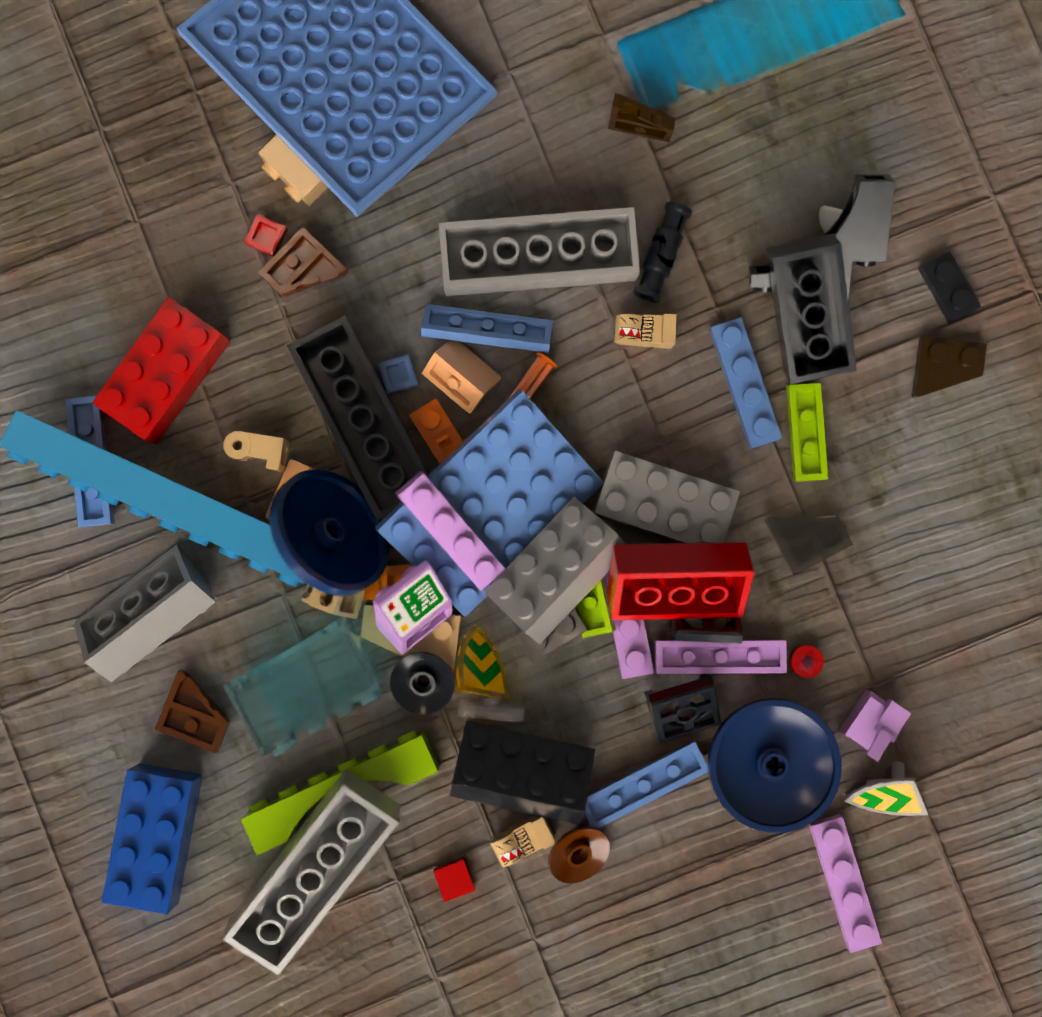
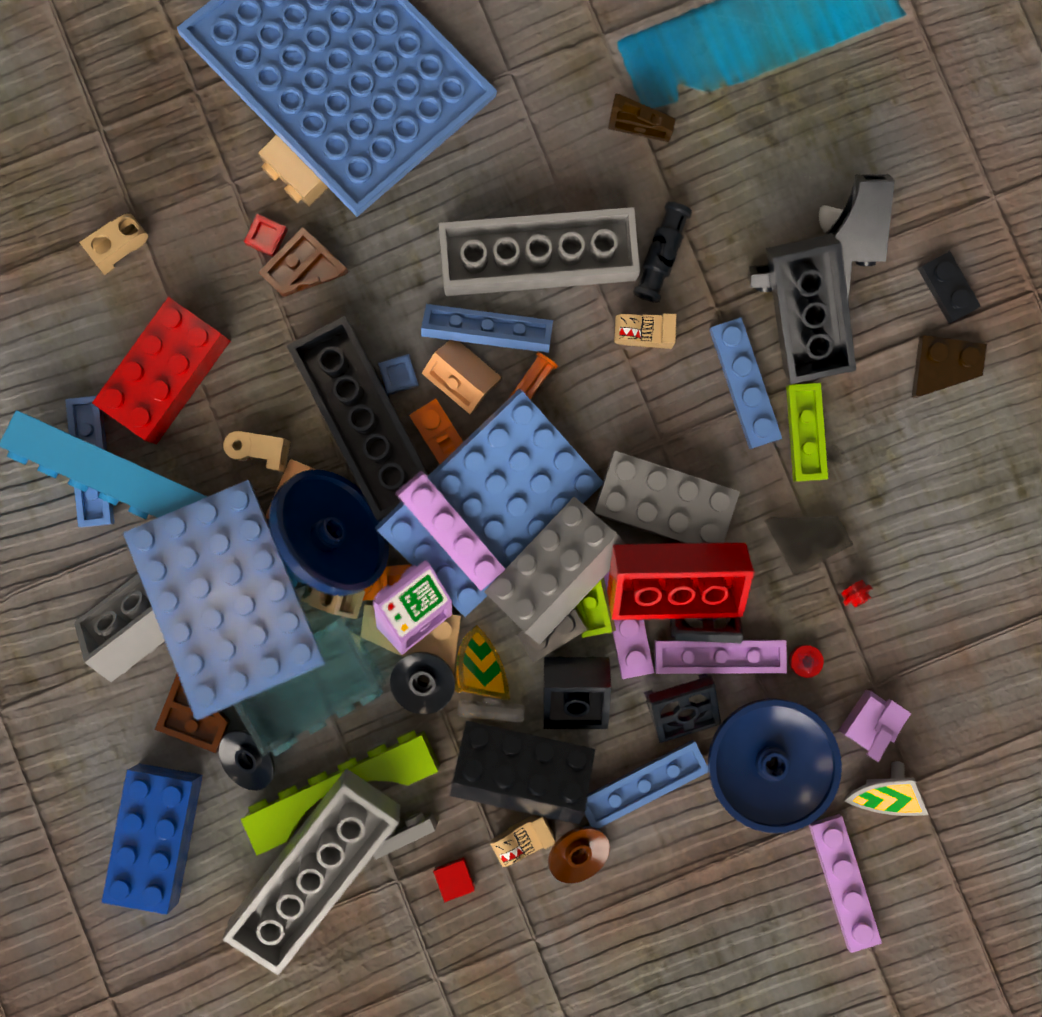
(114, 241): none -> tan leg
(223, 599): none -> medium blue plate
(244, 761): none -> black dish
(415, 828): none -> light grey plate
(576, 692): none -> black slope
(857, 594): none -> red plate

